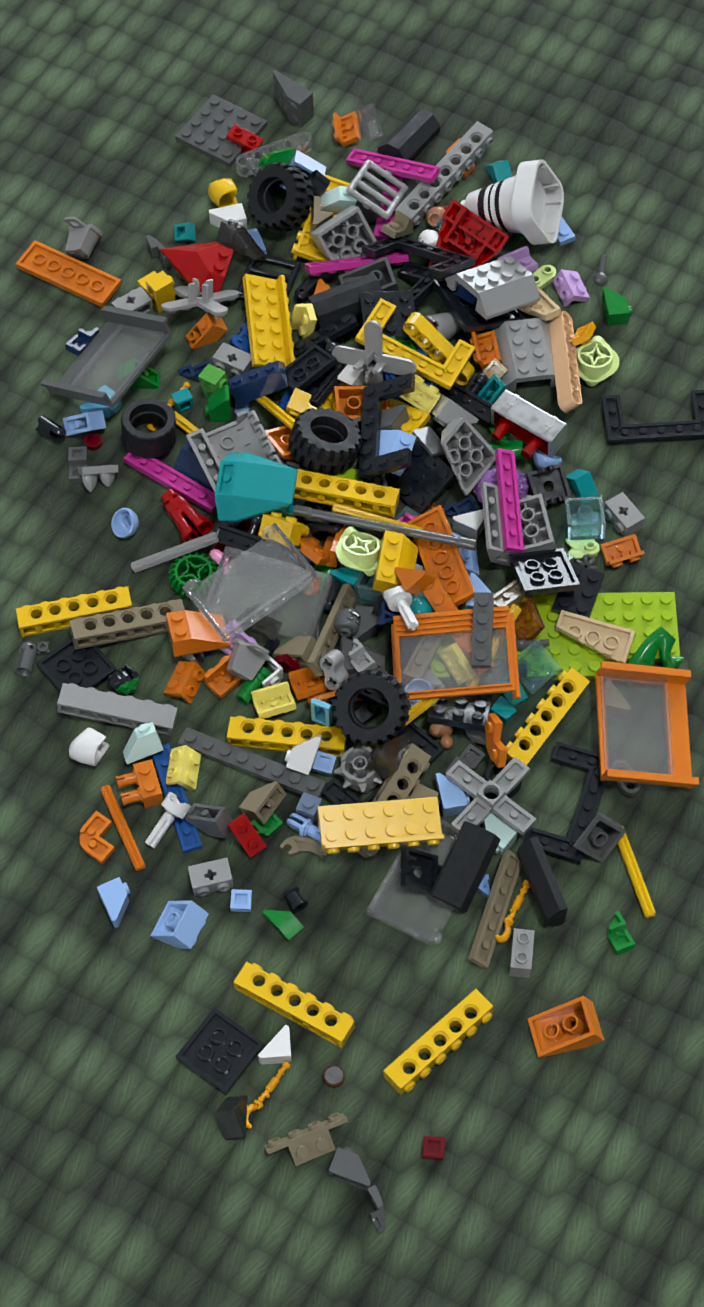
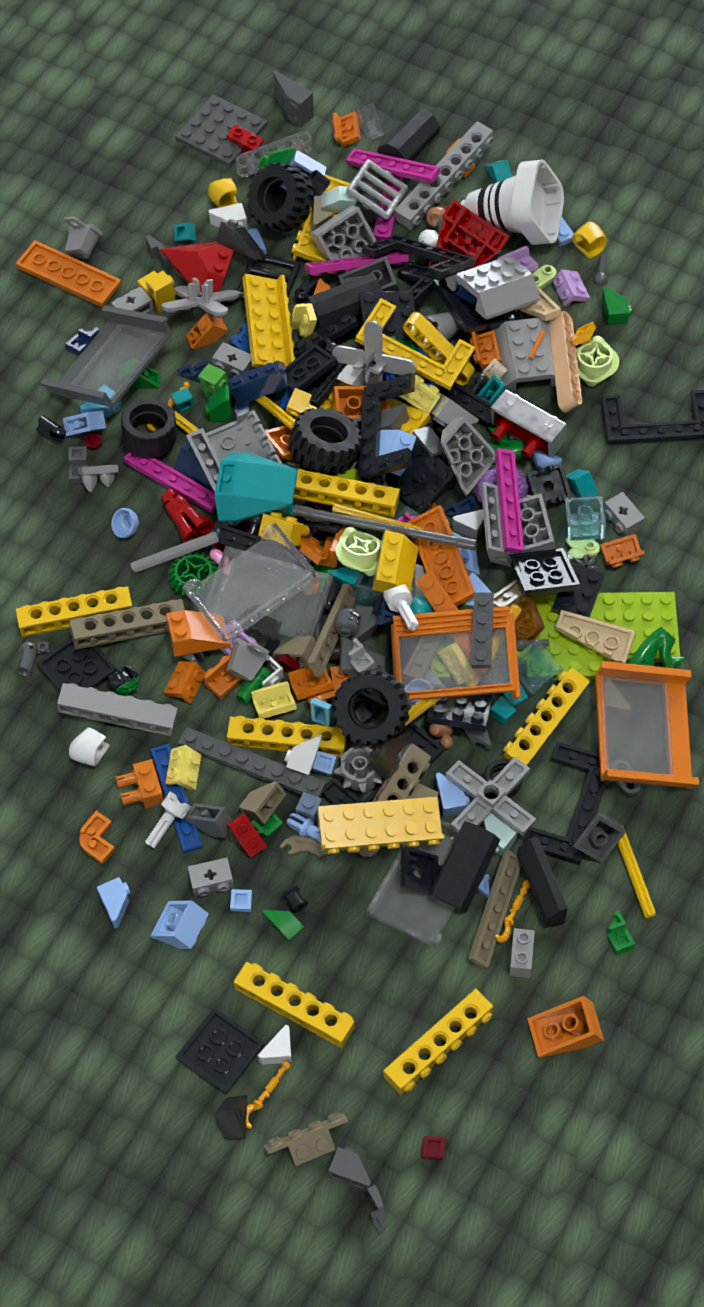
(122, 828): orange axle -> none
(142, 743): light aqua slope -> none
(334, 669): light grey axle -> none
(334, 1076): flat silver tile -> none
(399, 226): dark tan slope -> none
(414, 580): orange slope -> none
(470, 757): dark grey slope -> none
(495, 747): orange plate -> none
(536, 345): none -> orange piece
(590, 239): none -> yellow piece

